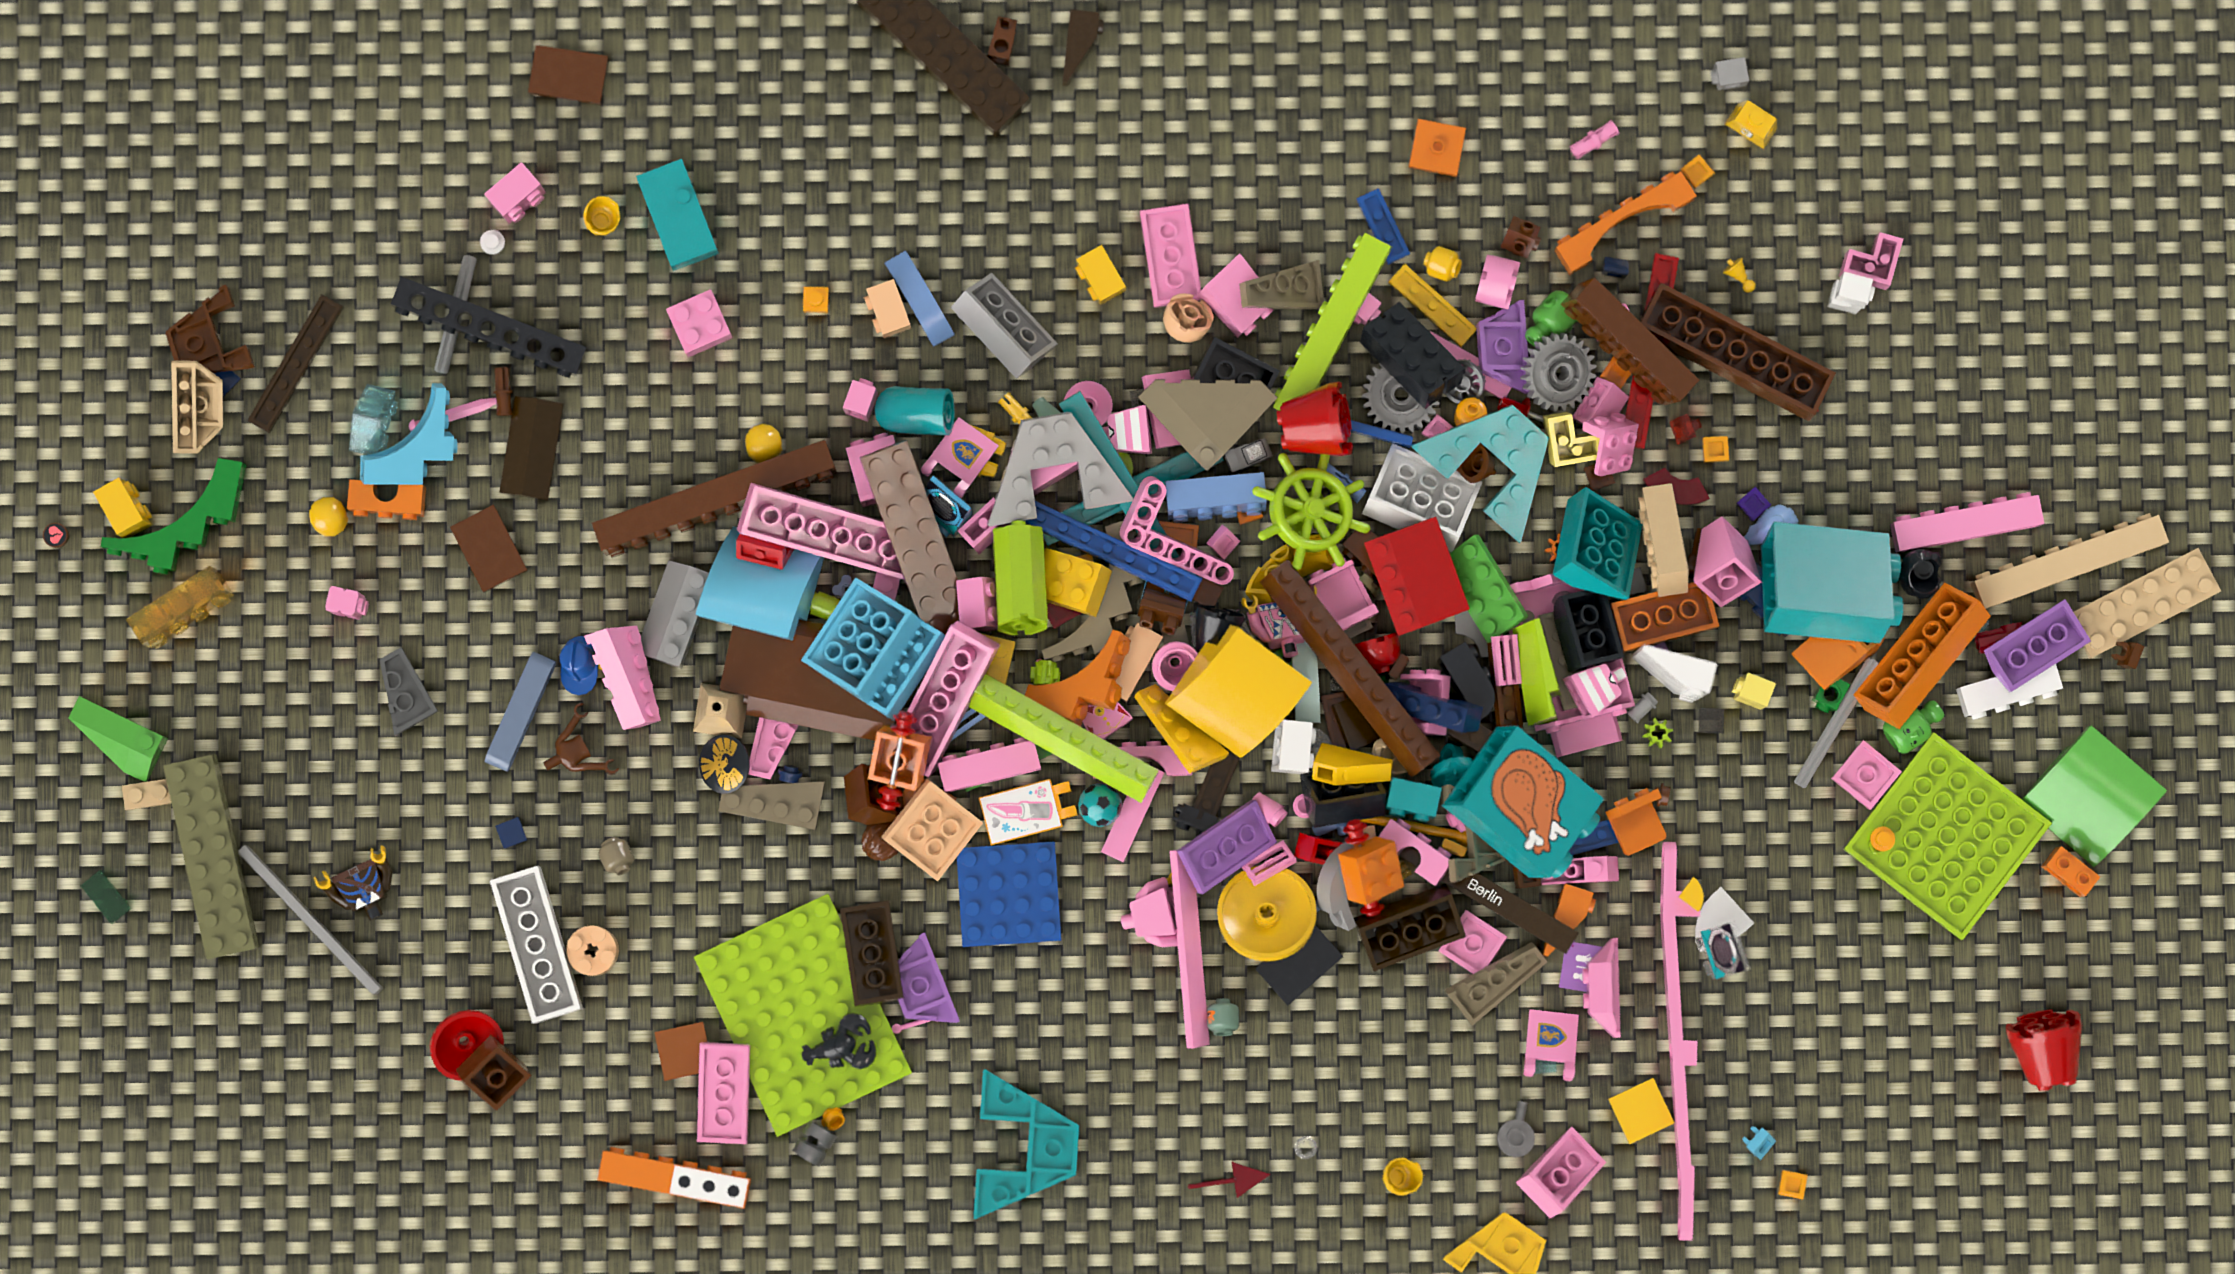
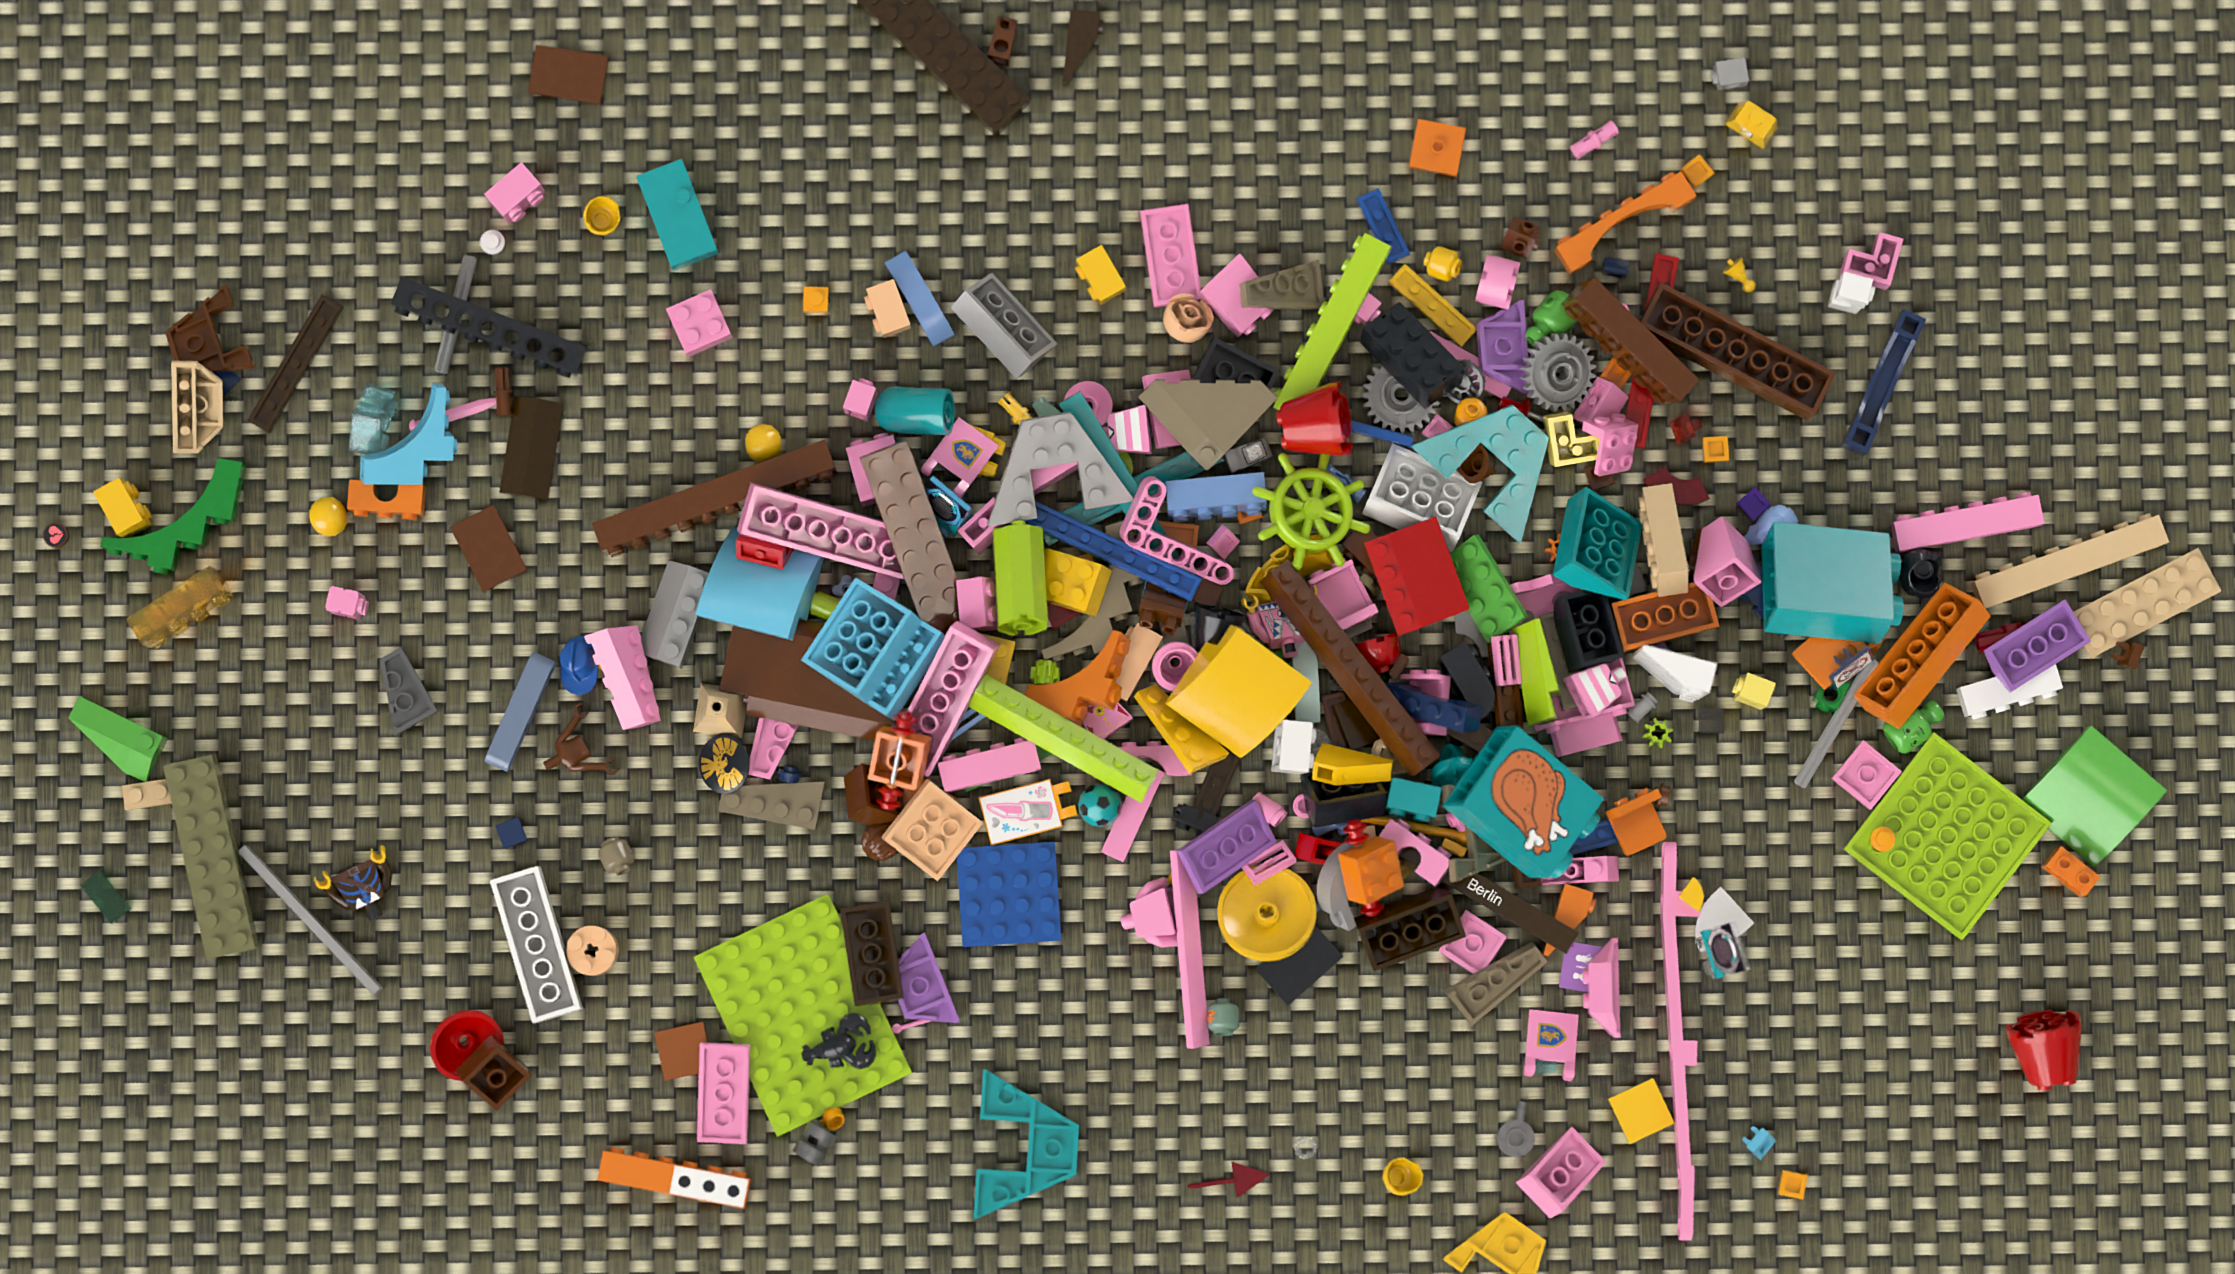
(1850, 666): none -> piece
(1882, 382): none -> dark blue arch

